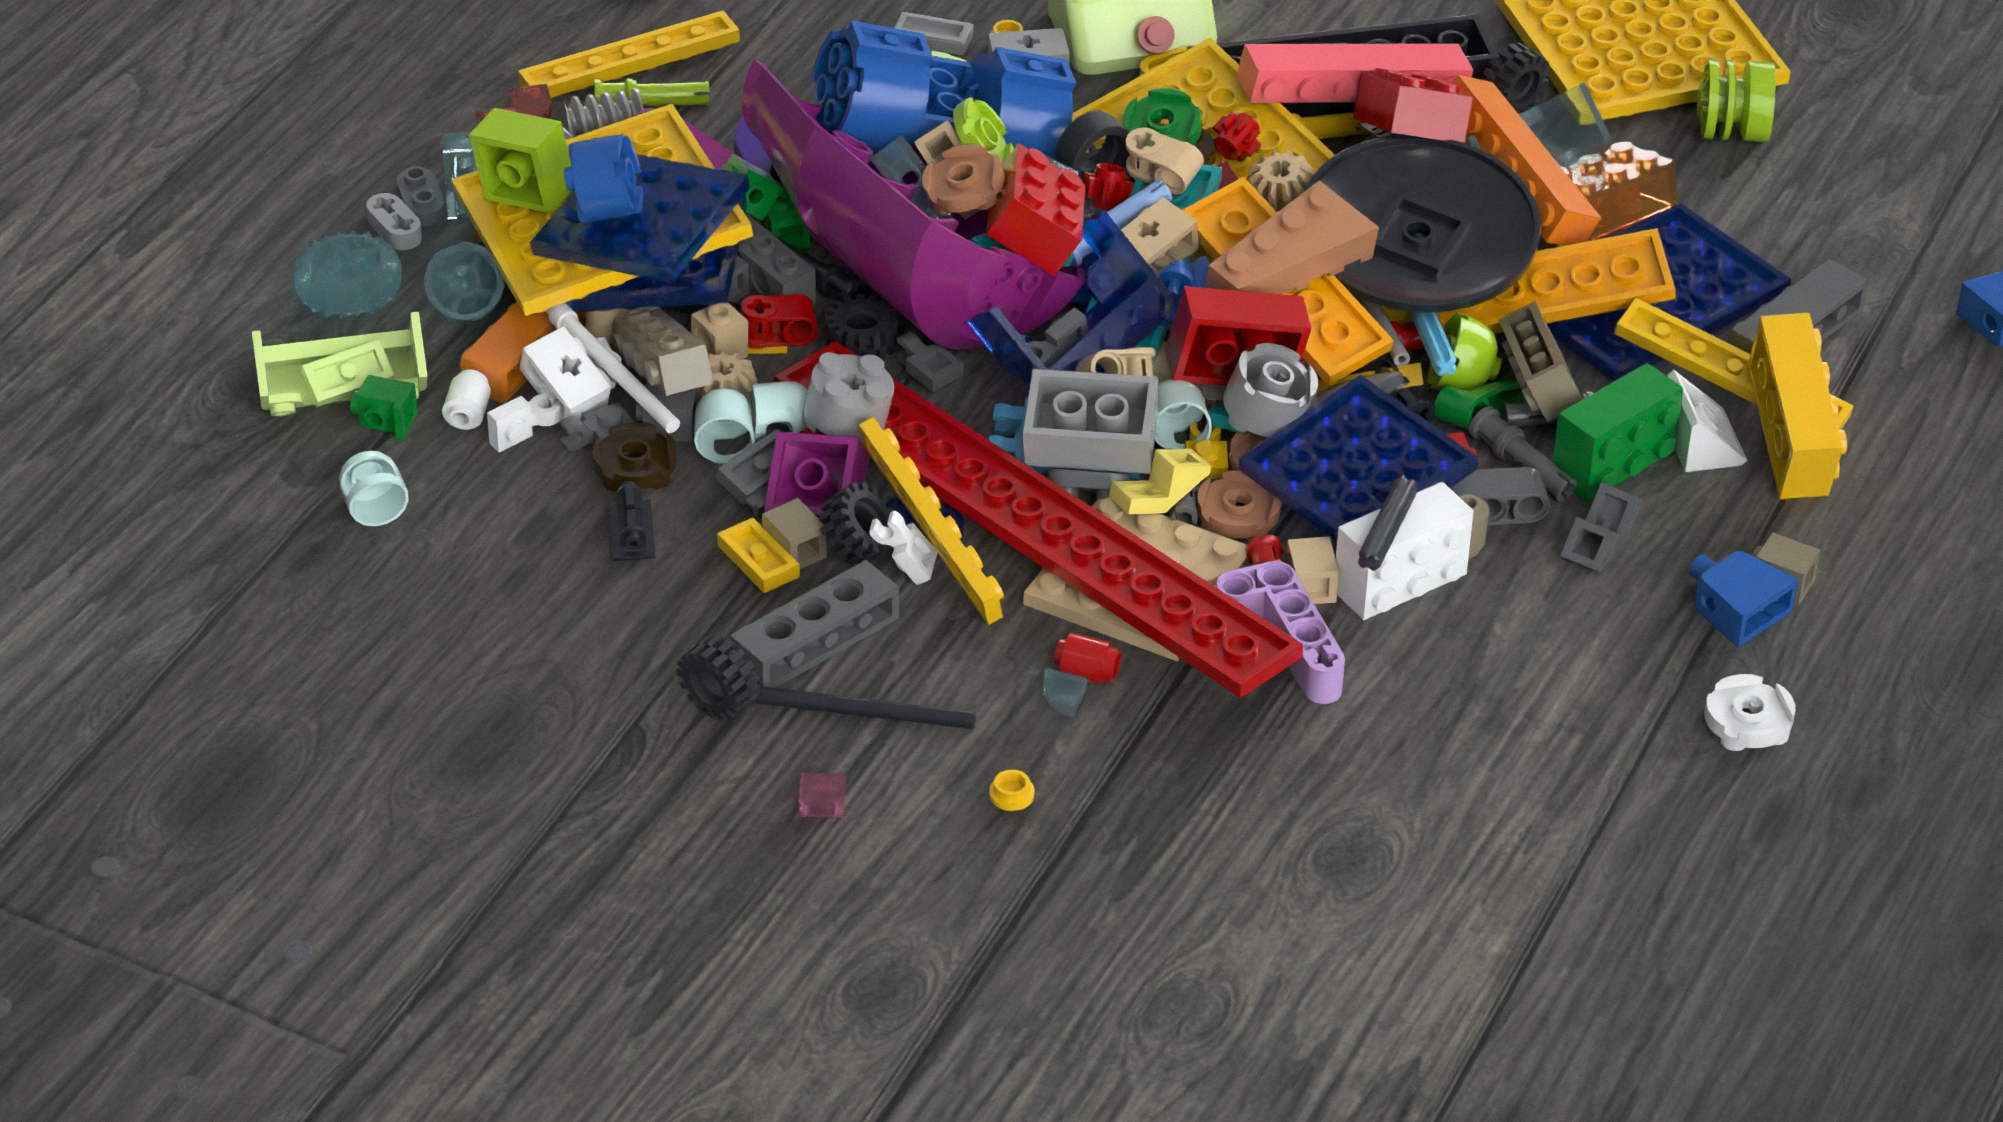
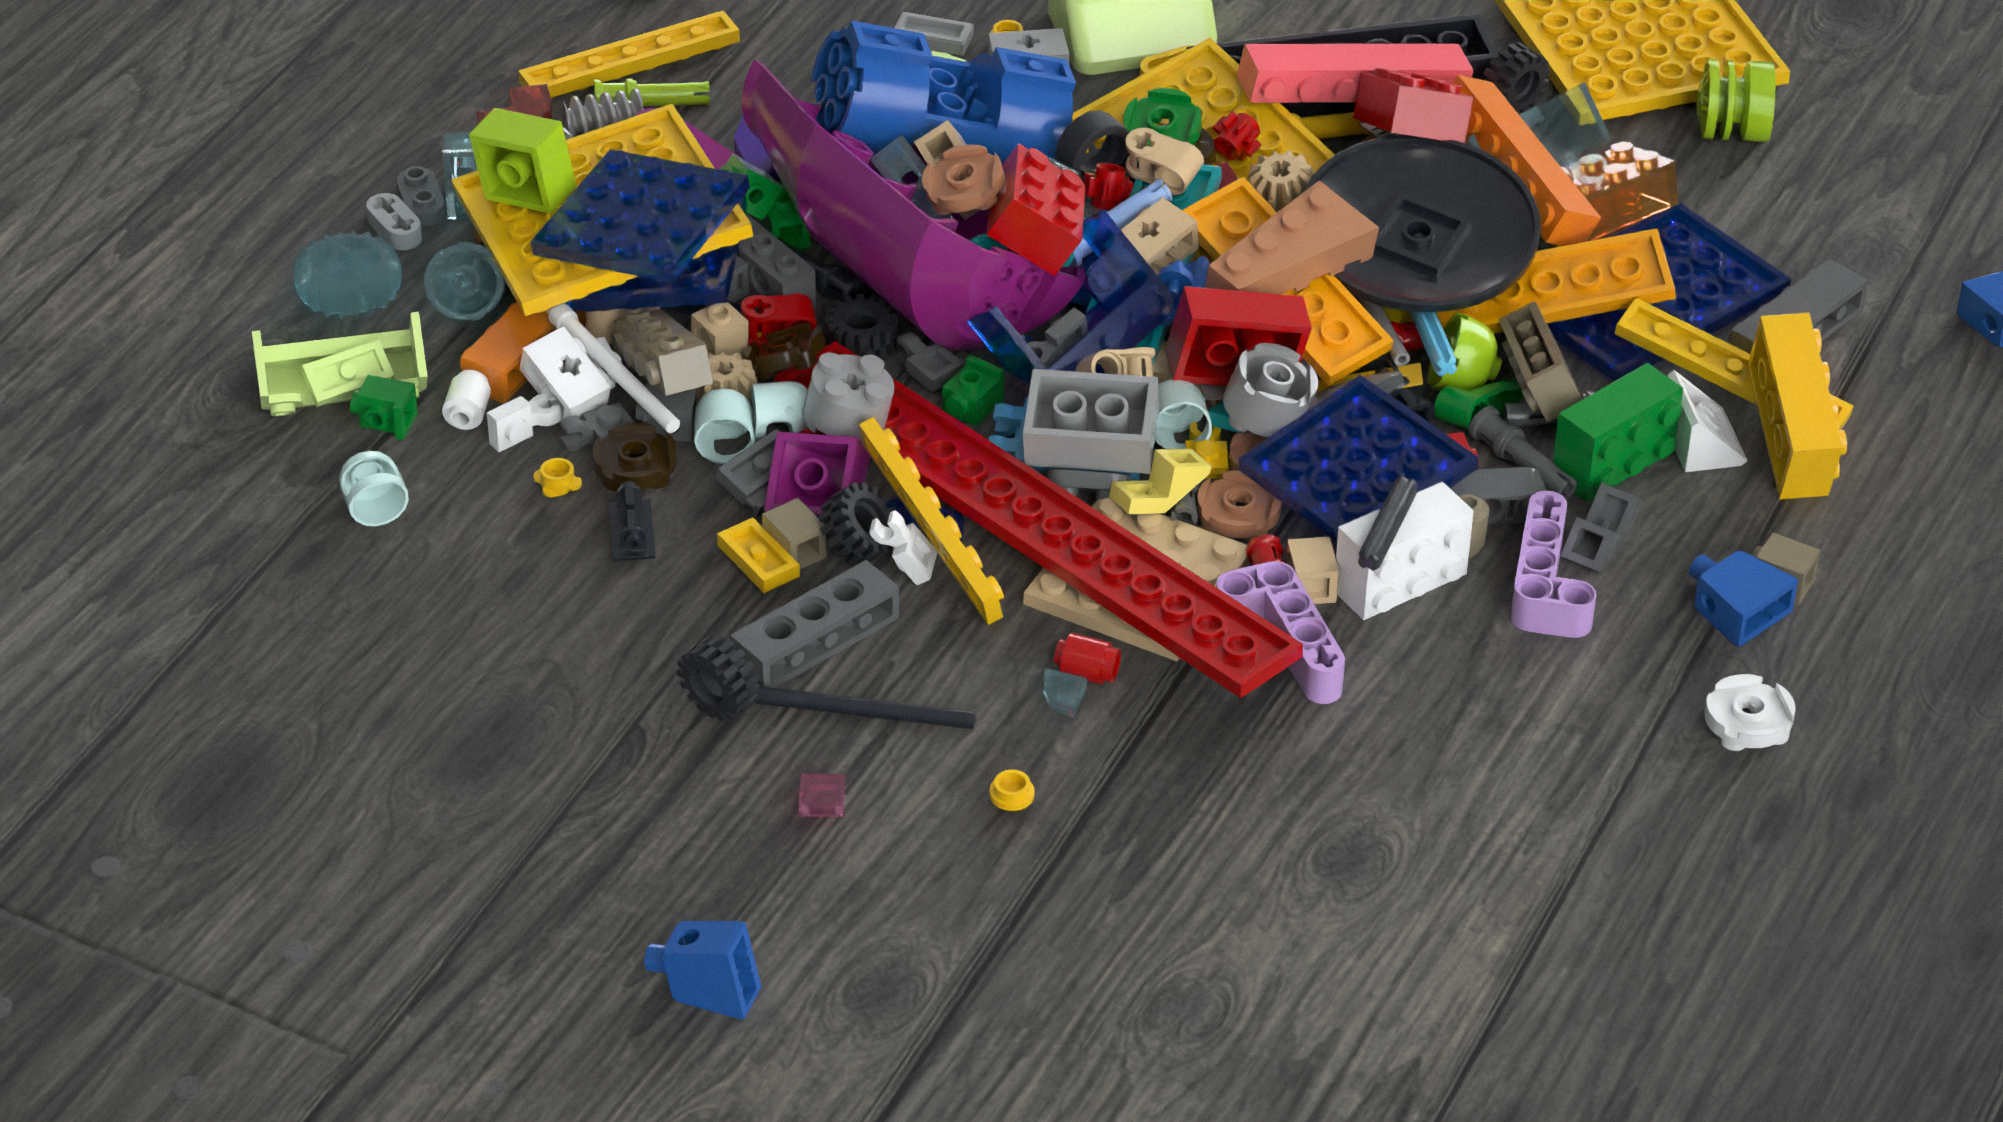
(557, 477): none -> yellow plate
(604, 178): blue brick -> none
(709, 966): none -> blue torso
(786, 348): none -> dark brown plate
(973, 391): none -> green brick
(980, 125): lime tile -> none
(1155, 35): plate -> none
(1541, 598): none -> lavender beam

